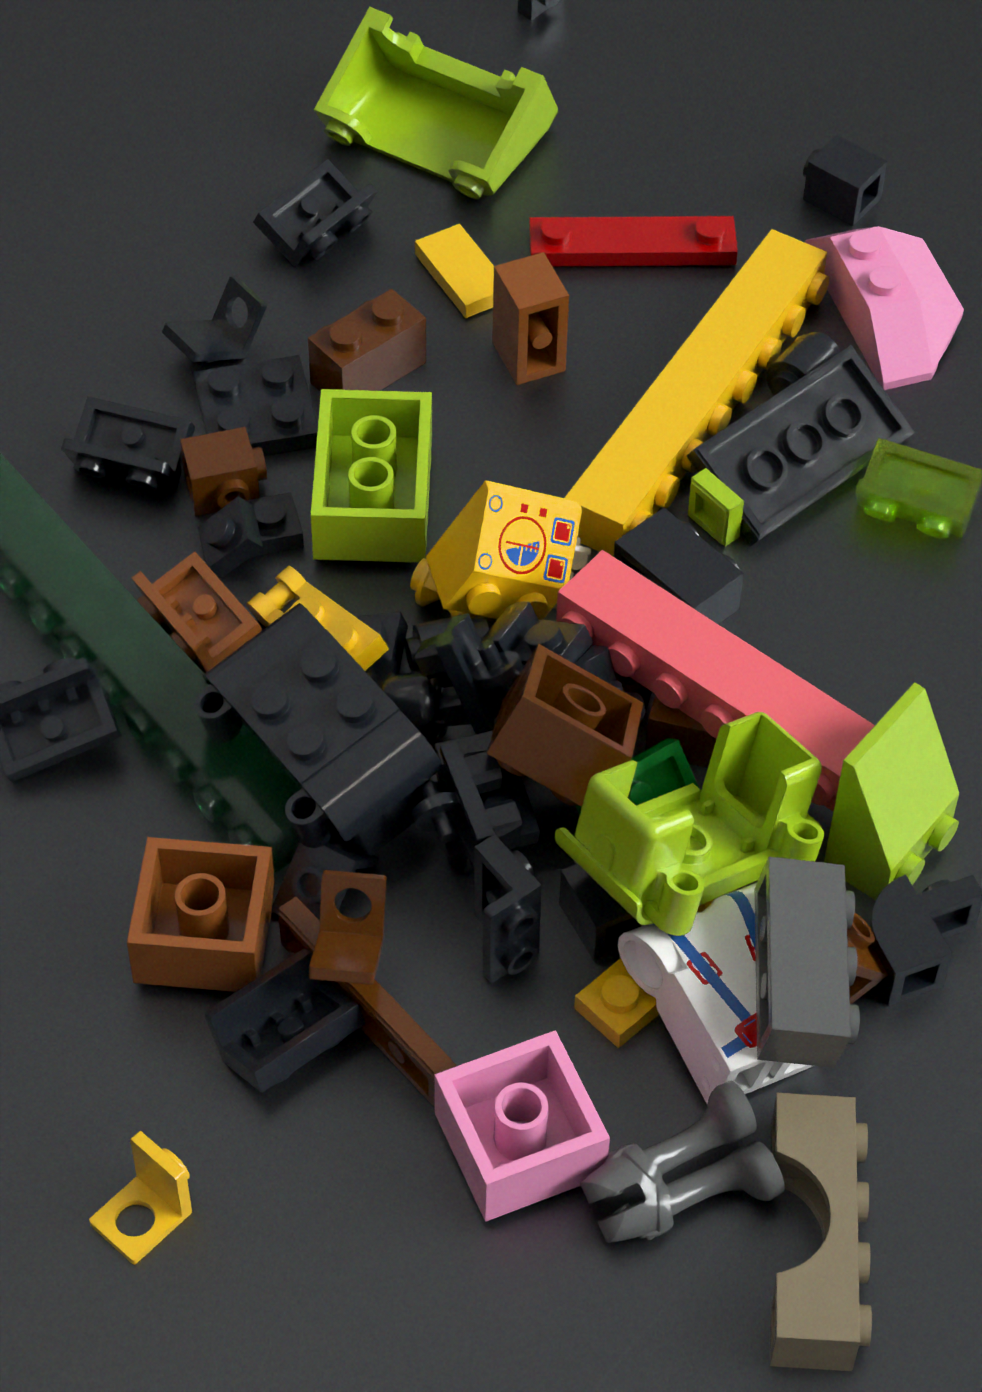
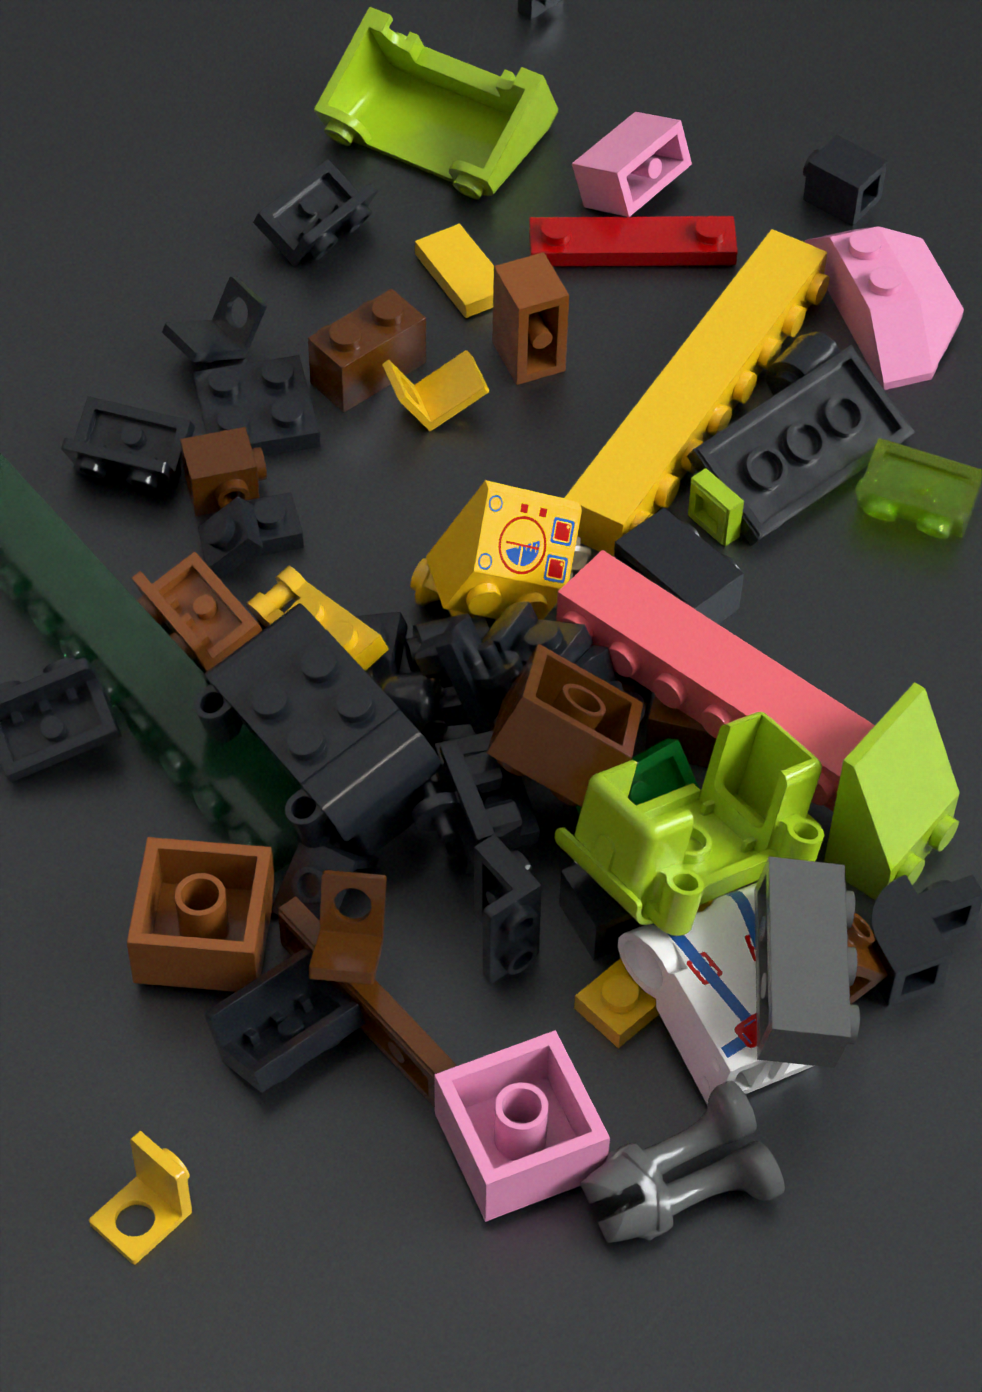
(372, 476): lime brick -> none
(441, 392): none -> yellow bracket
(632, 164): none -> bright pink brick
(817, 1304): dark tan arch -> none

